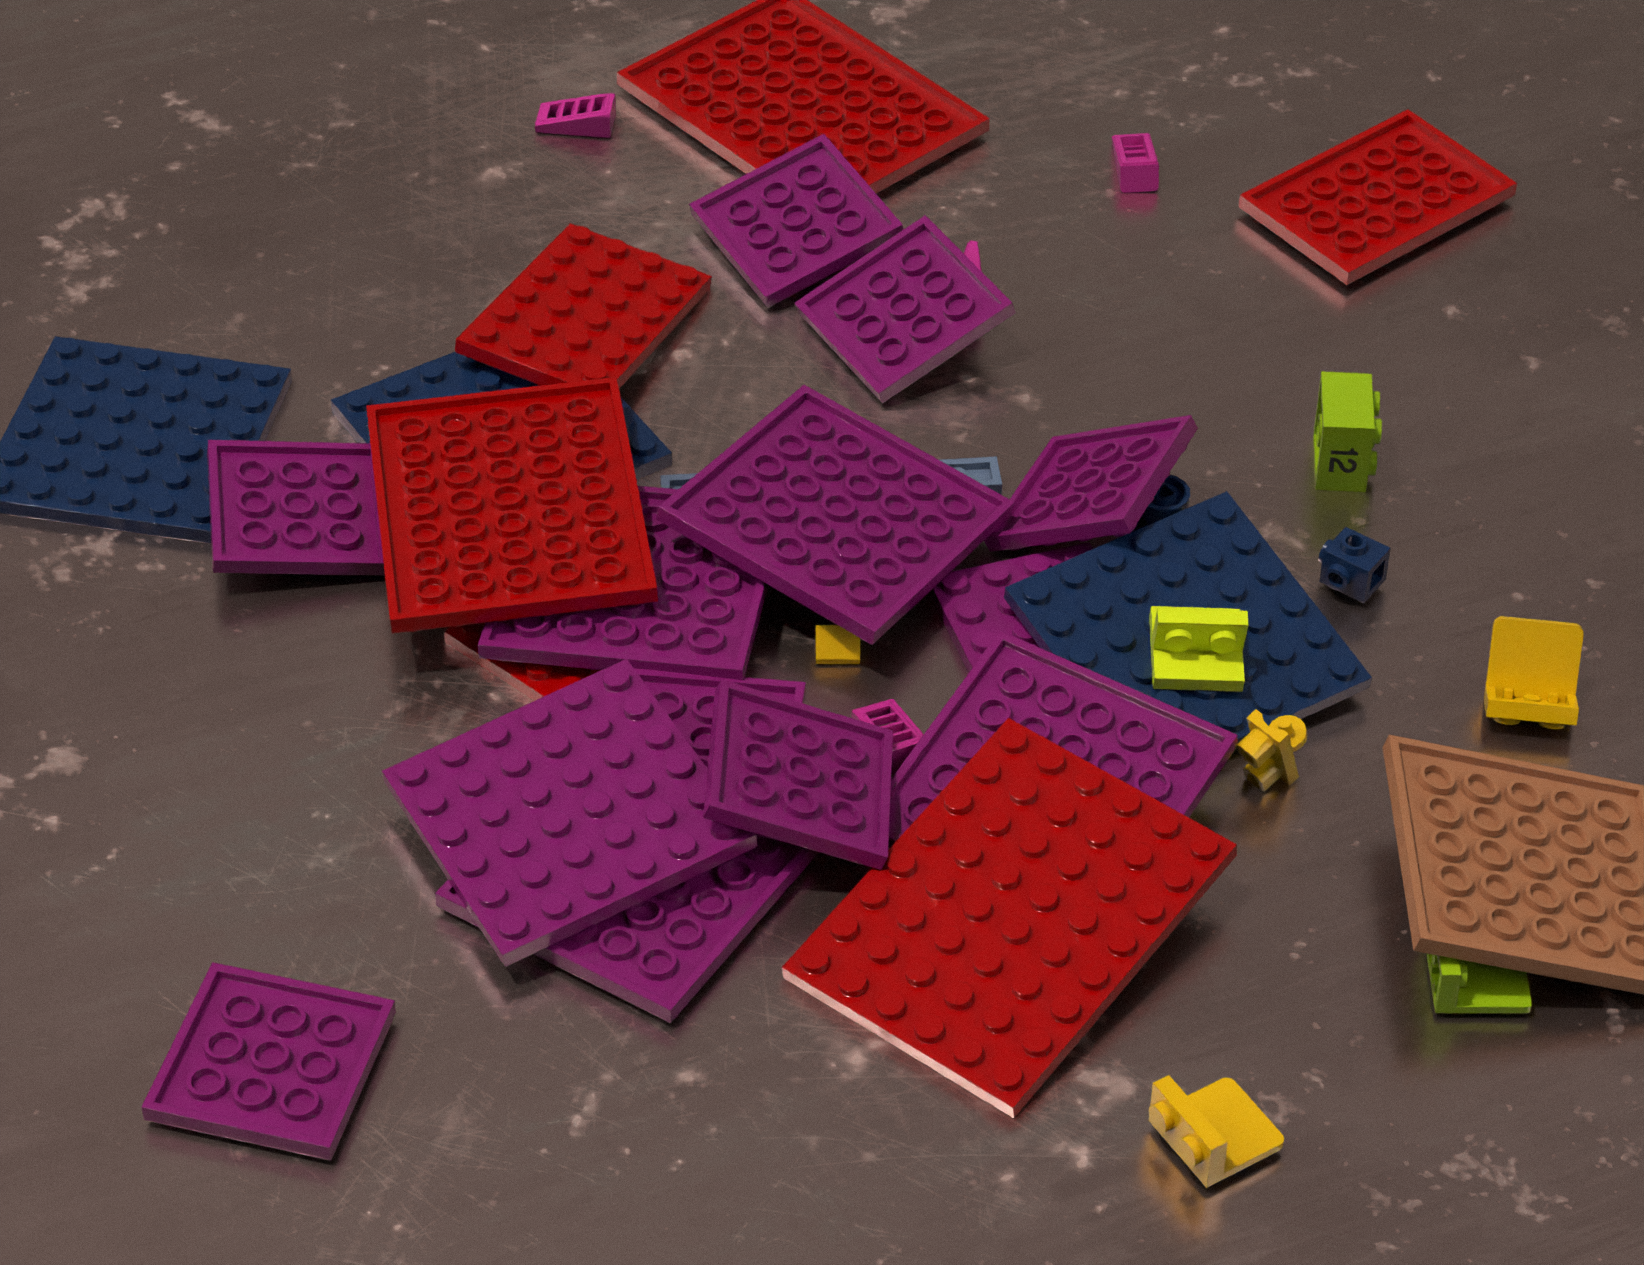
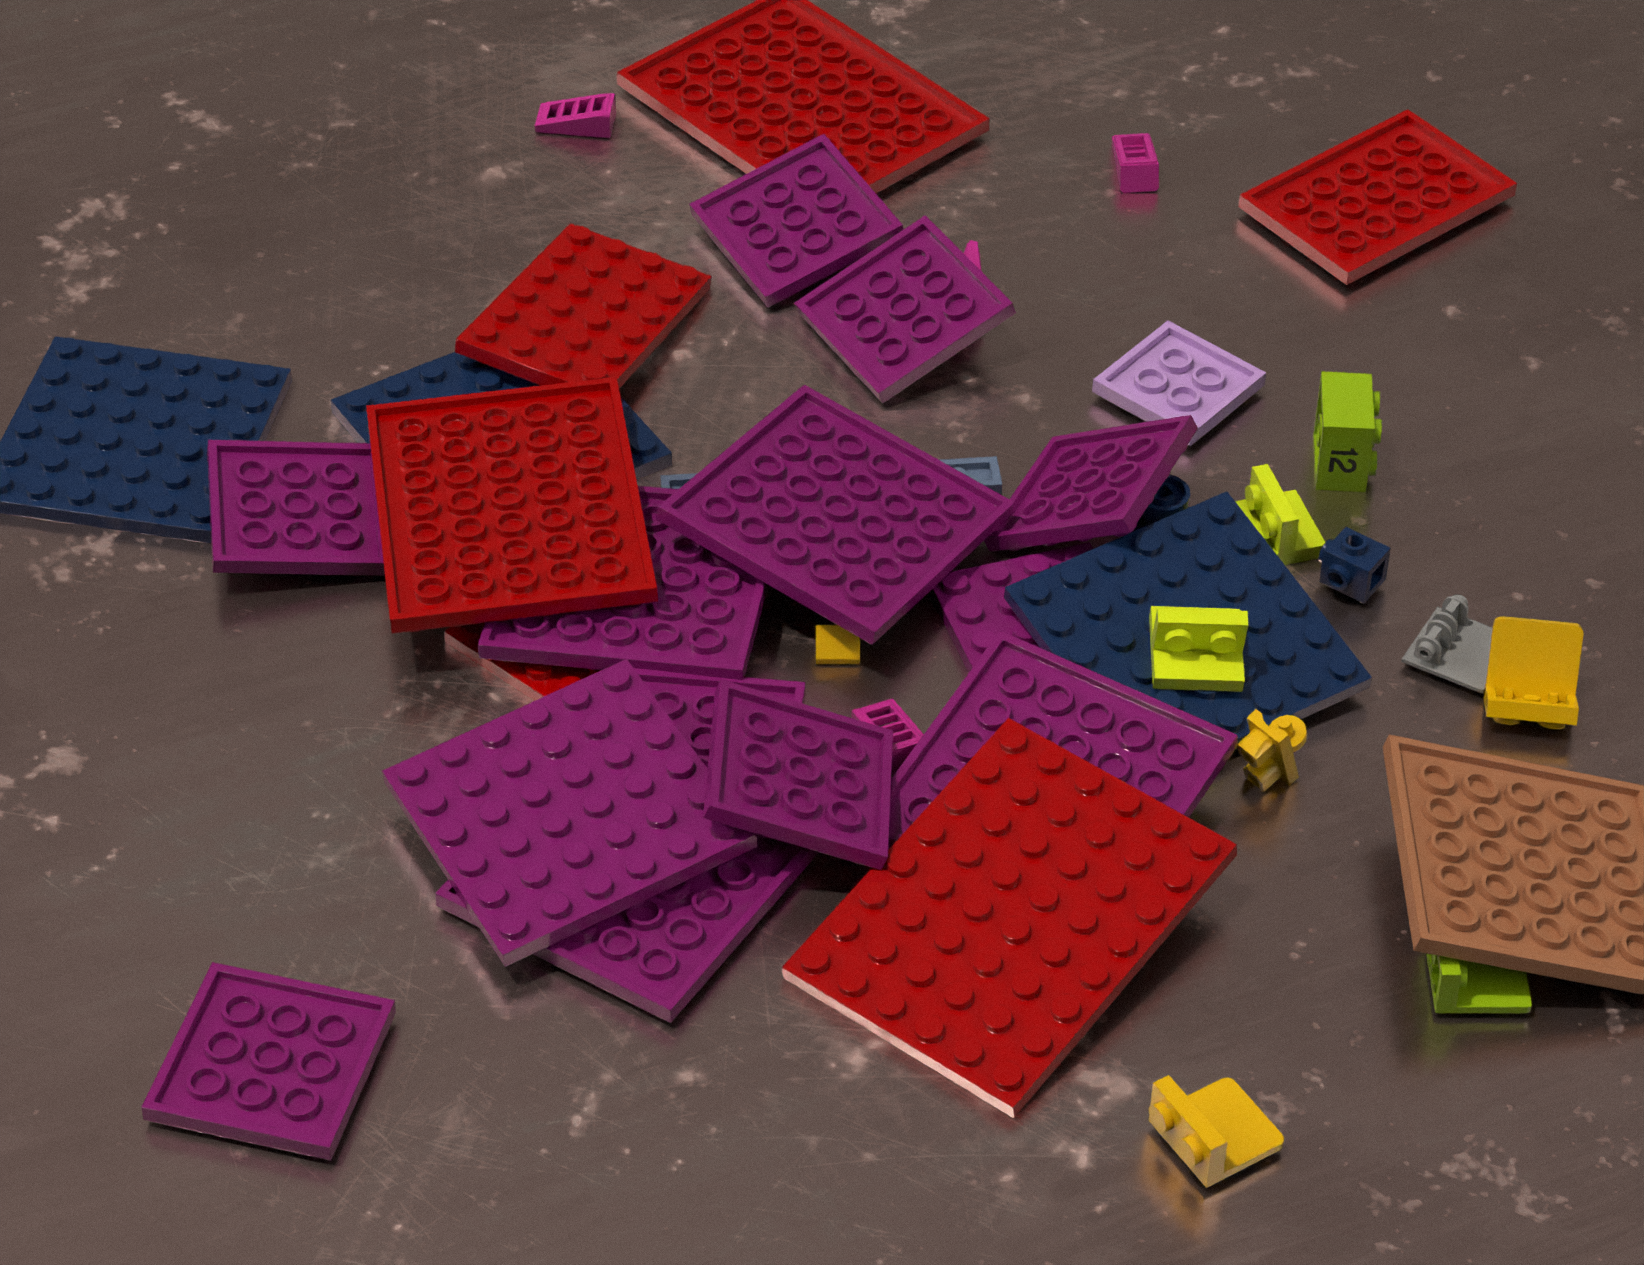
(1179, 376): none -> lavender plate
(1280, 518): none -> neon yellow bracket
(1453, 645): none -> light grey hinge

